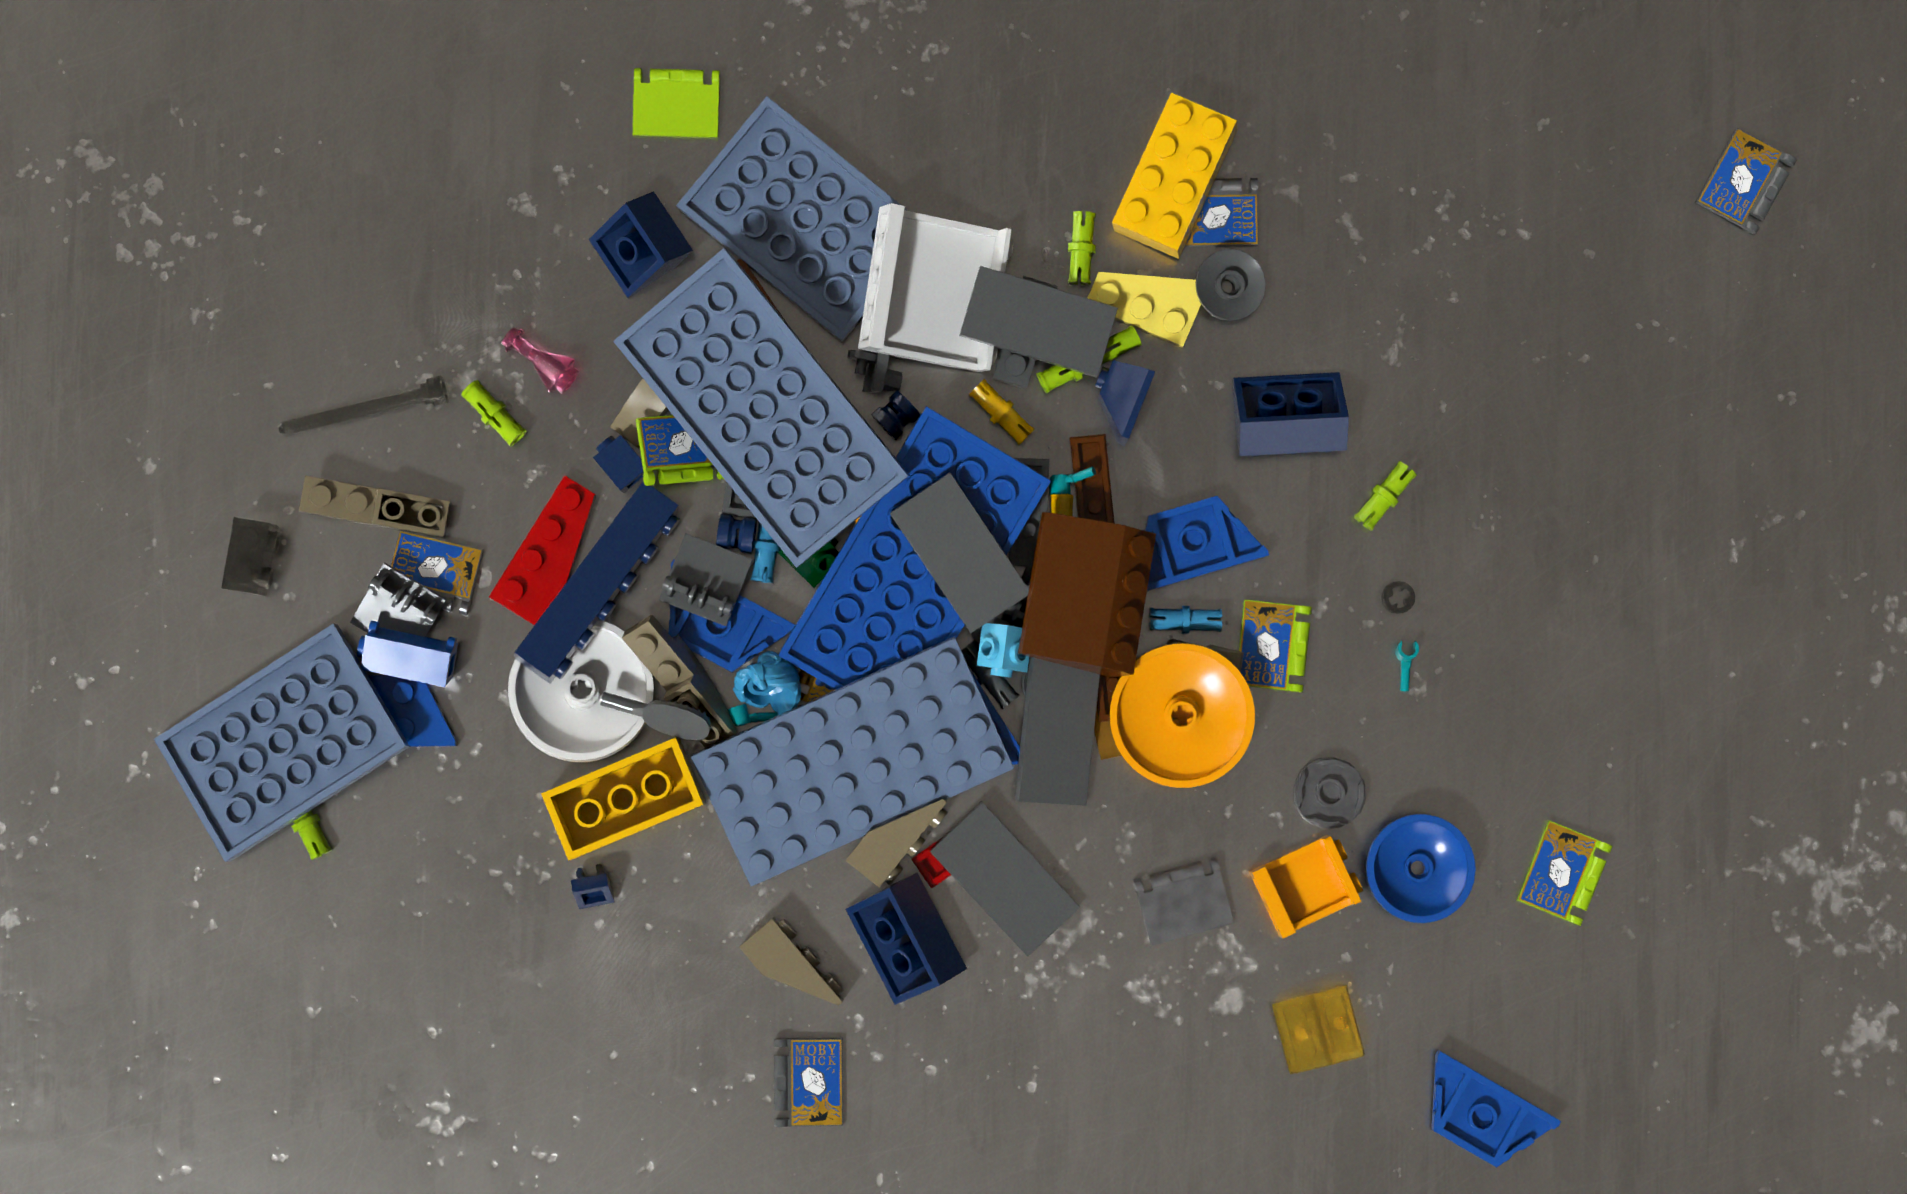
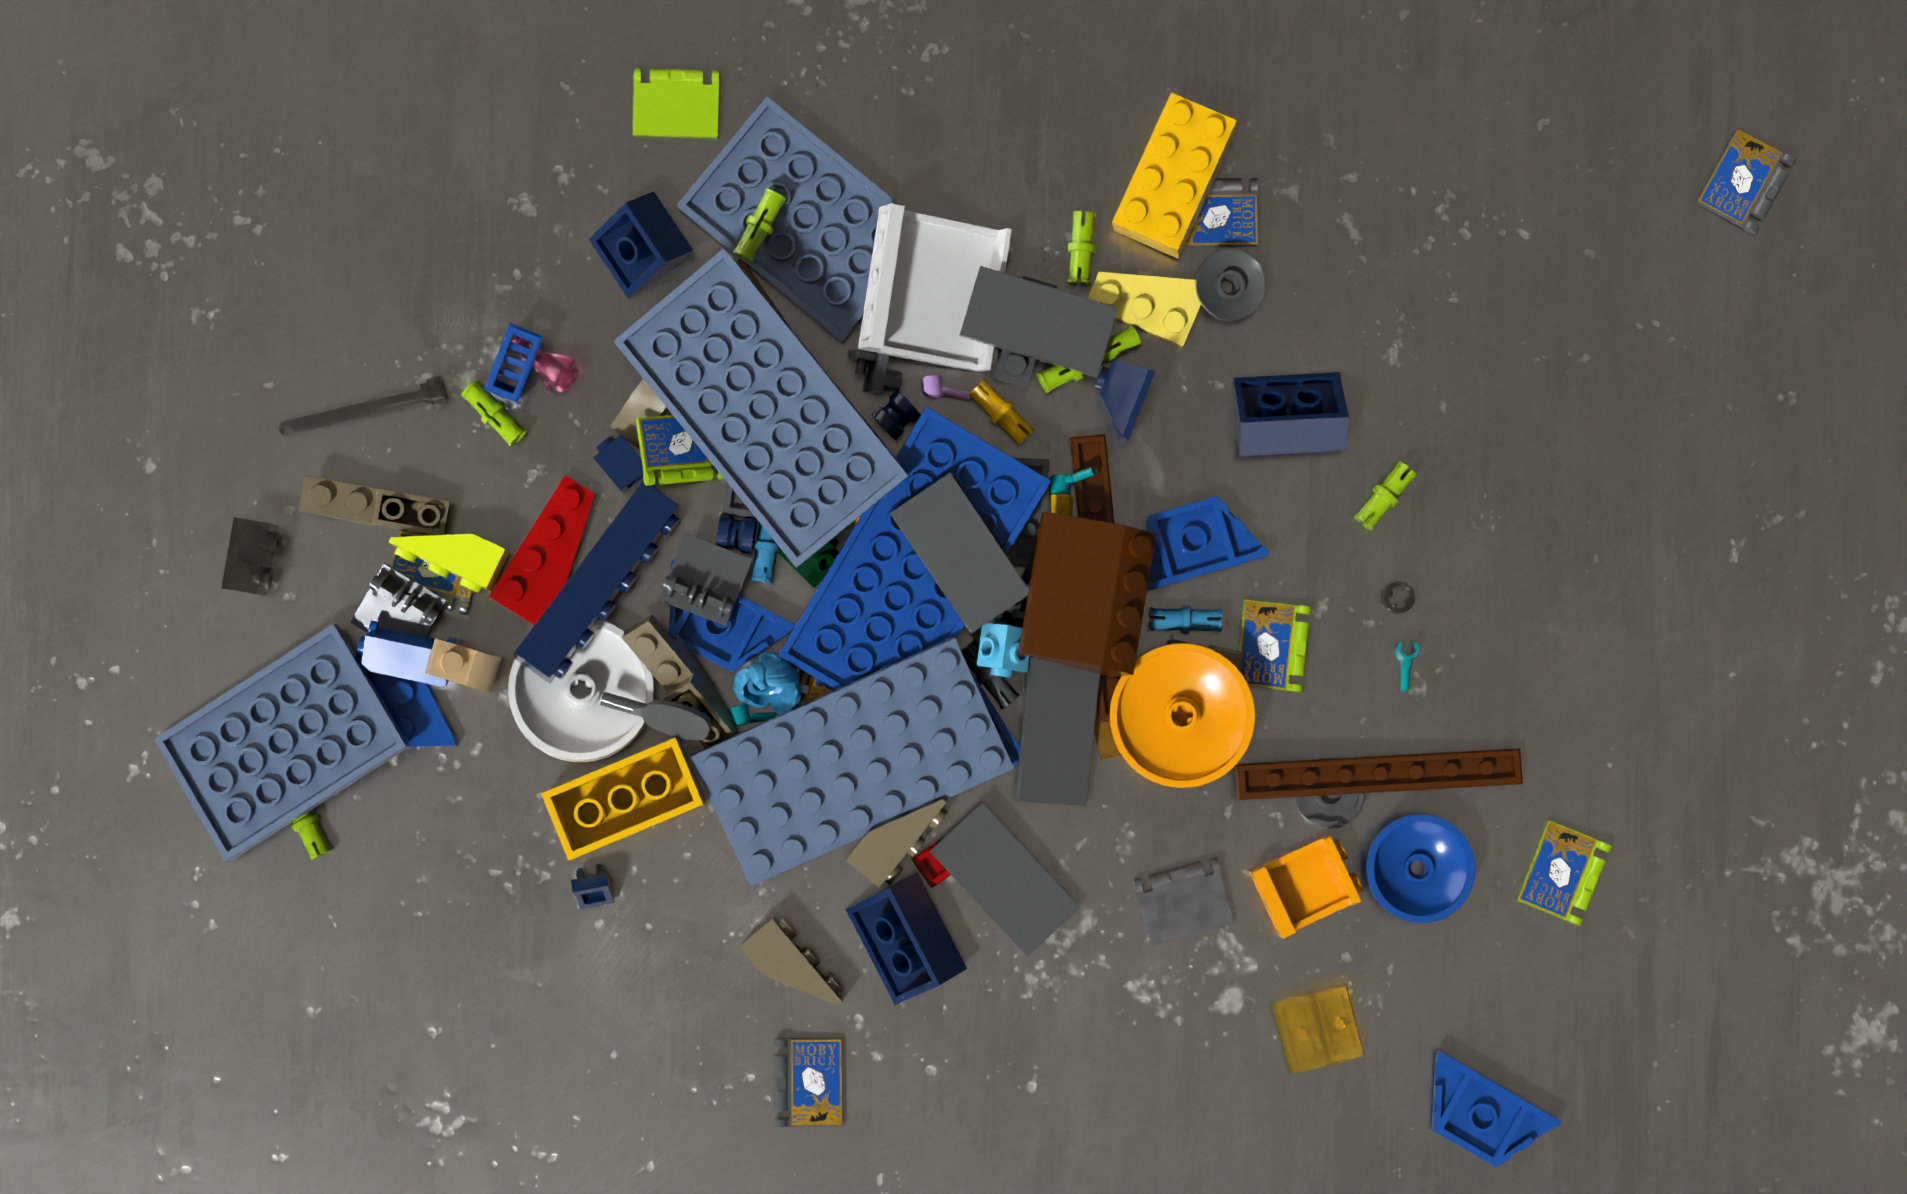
(461, 554): none -> neon yellow slope
(463, 665): none -> tan brick
(501, 388): none -> blue slope
(770, 203): none -> lime pin
(932, 388): none -> lavender hand
(1378, 774): none -> reddish brown tile

